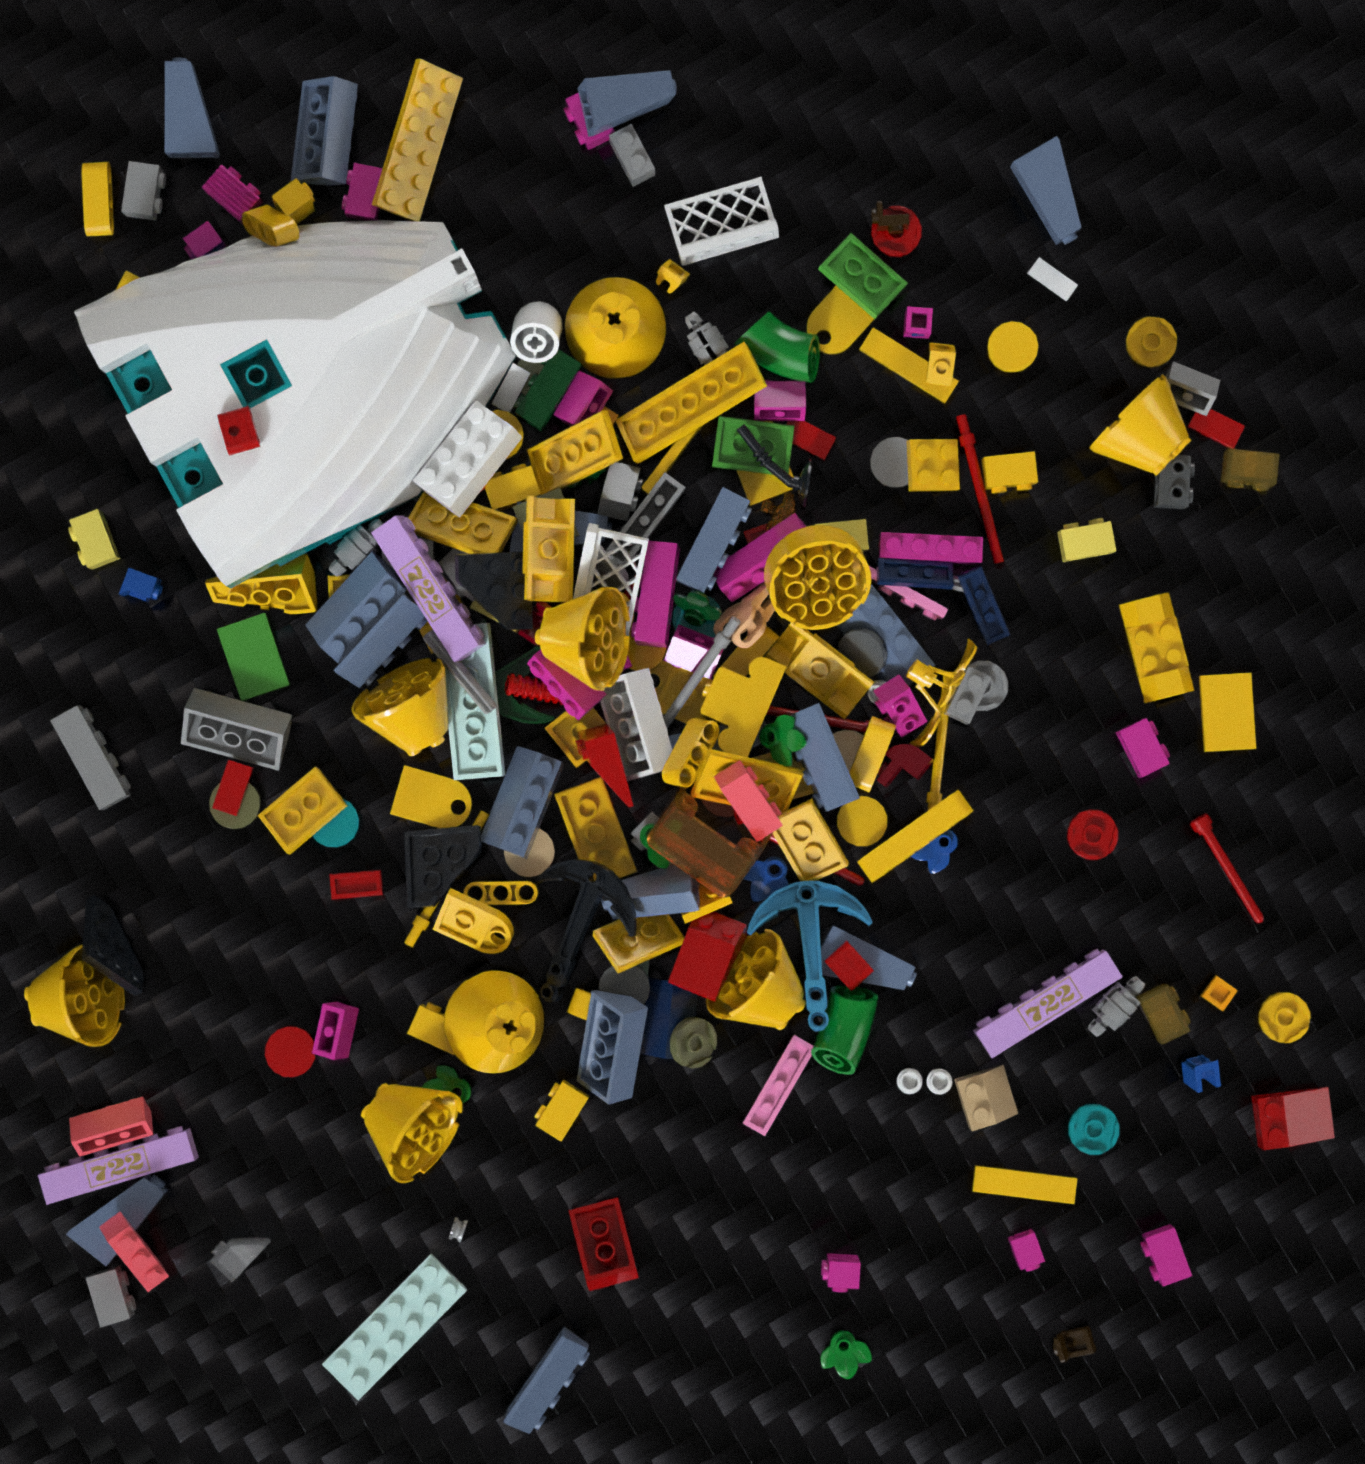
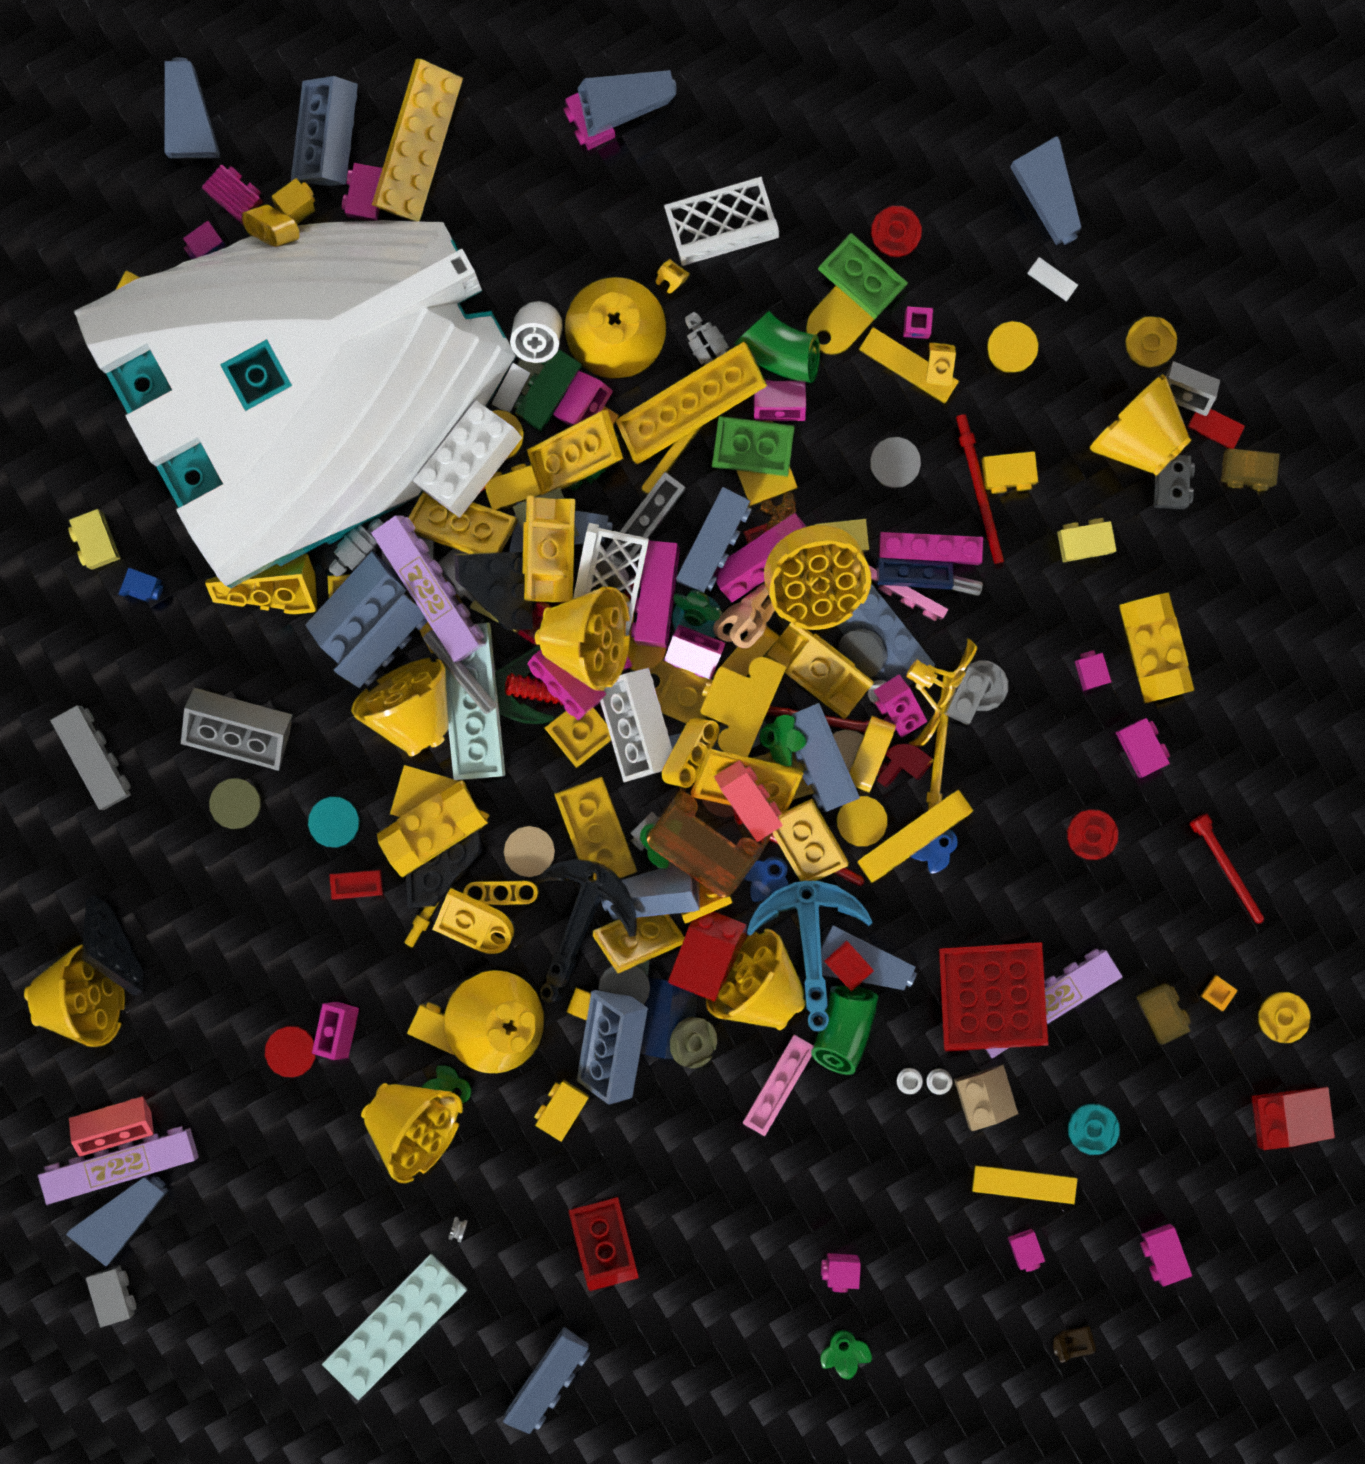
(97, 199): yellow beam -> none
(133, 1251): coral brick -> none
(143, 191): light grey brick -> none
(232, 787): red tile -> none
(236, 1255): clear slope -> none
(238, 430): red piece -> none
(253, 657): bright green tile -> none
(302, 810): yellow tile -> none
(430, 829): none -> yellow piece
(522, 802): sand blue slope -> none
(601, 751): red slope -> none
(619, 491): brick -> none
(632, 155): light grey brick -> none
(721, 641): light grey bar -> none
(798, 483): black dish -> none
(811, 439): red tile -> none
(892, 223): dark brown bracket -> none
(933, 465): yellow plate -> none
(983, 605): dark blue tile -> none
(993, 997): none -> red plate
(1092, 670): none -> dark pink brick
(1116, 1006): light grey piece -> none
(1198, 1068): blue window -> none
(1227, 712): yellow tile -> none

